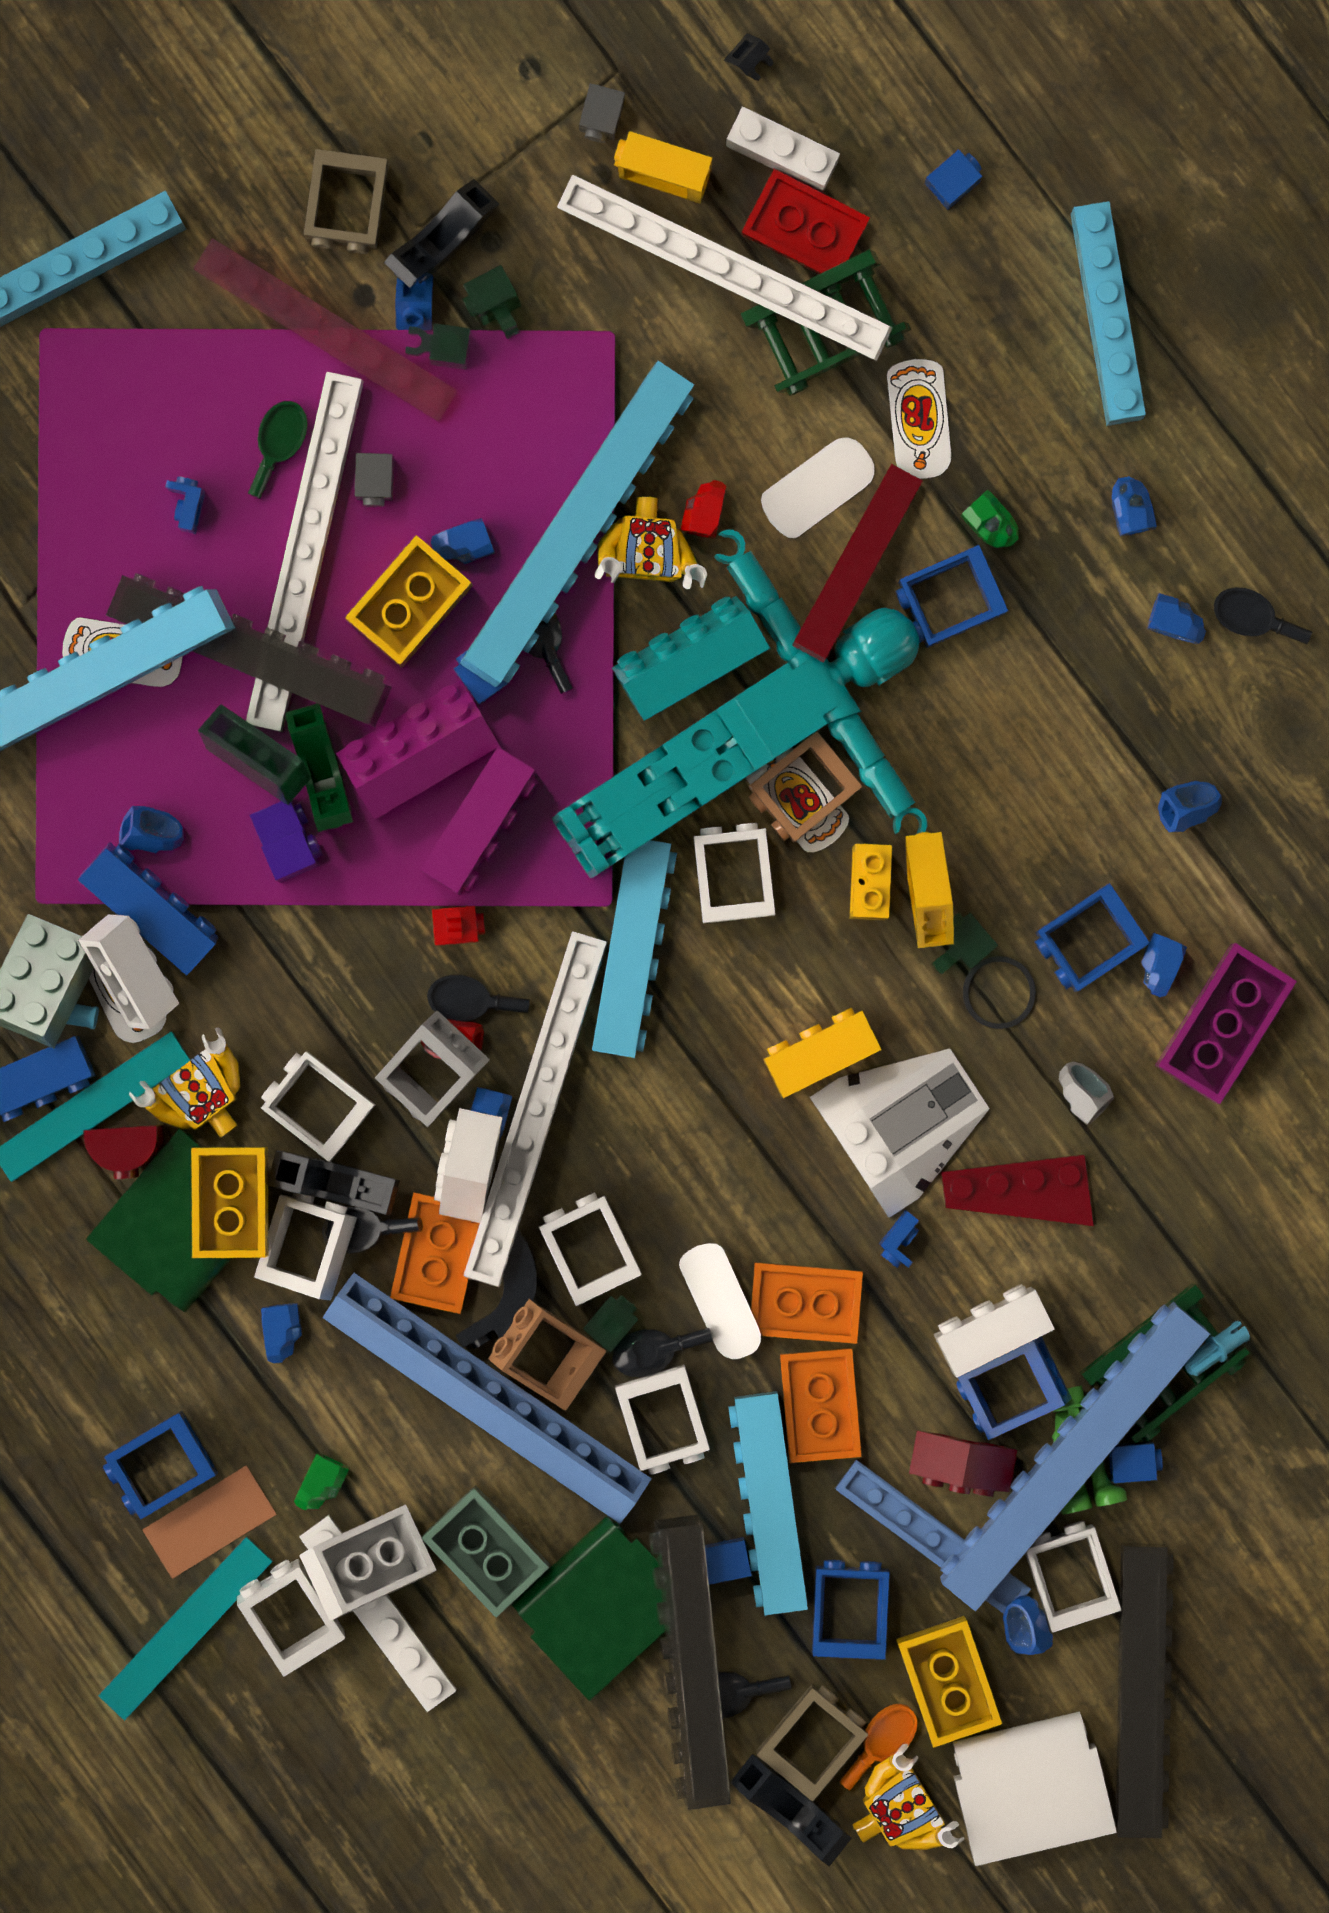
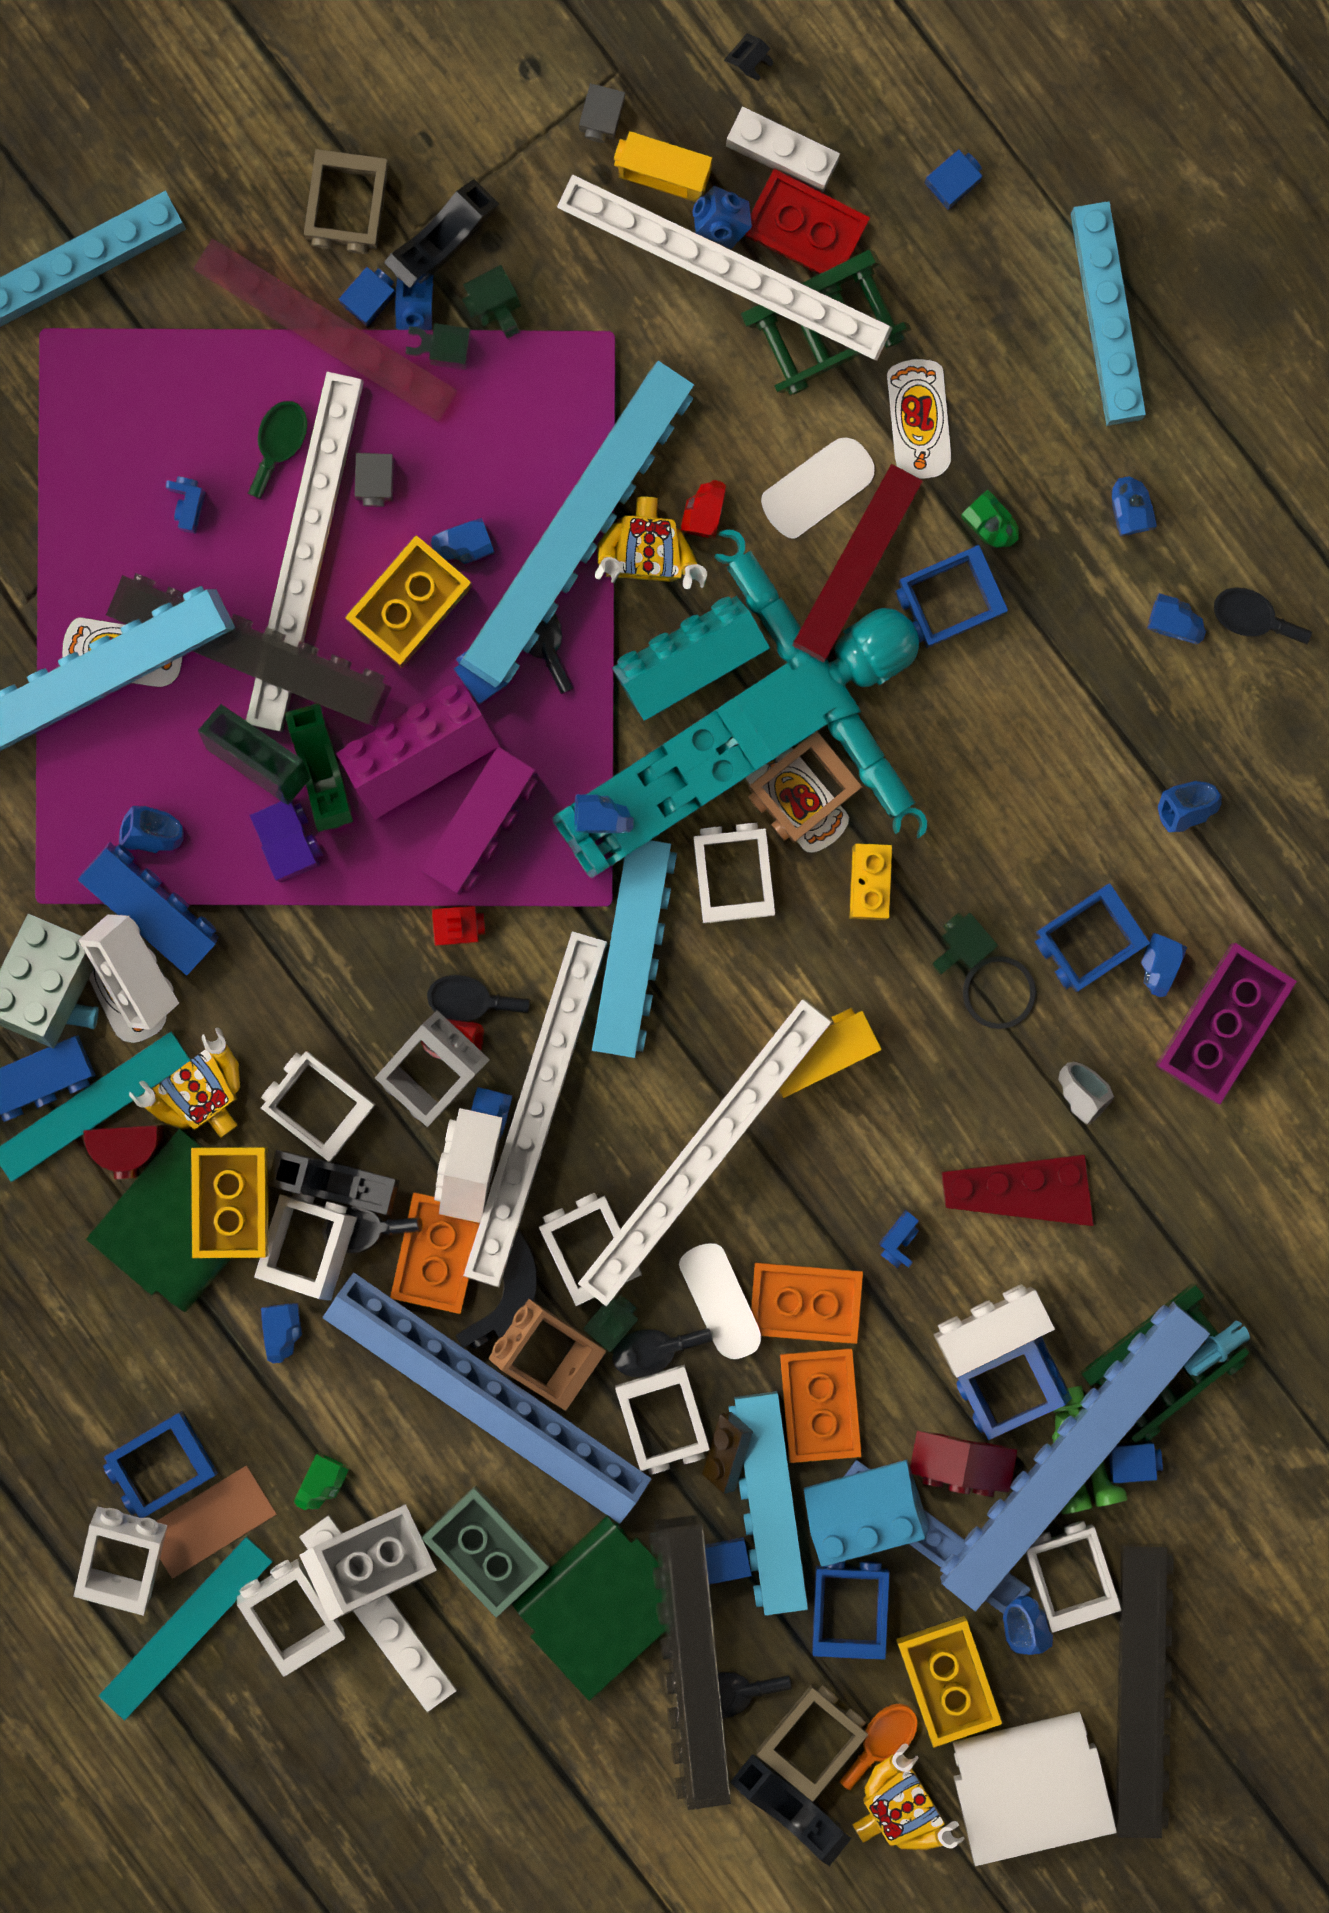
(115, 1589): none -> white window
(368, 295): none -> blue brick
(600, 815): none -> blue rock
(705, 1152): none -> white plate
(722, 217): none -> blue brick
(727, 1452): none -> dark brown plate
(865, 1513): none -> dark azure slope
(902, 1122): white wedge -> none
(929, 889): yellow window -> none

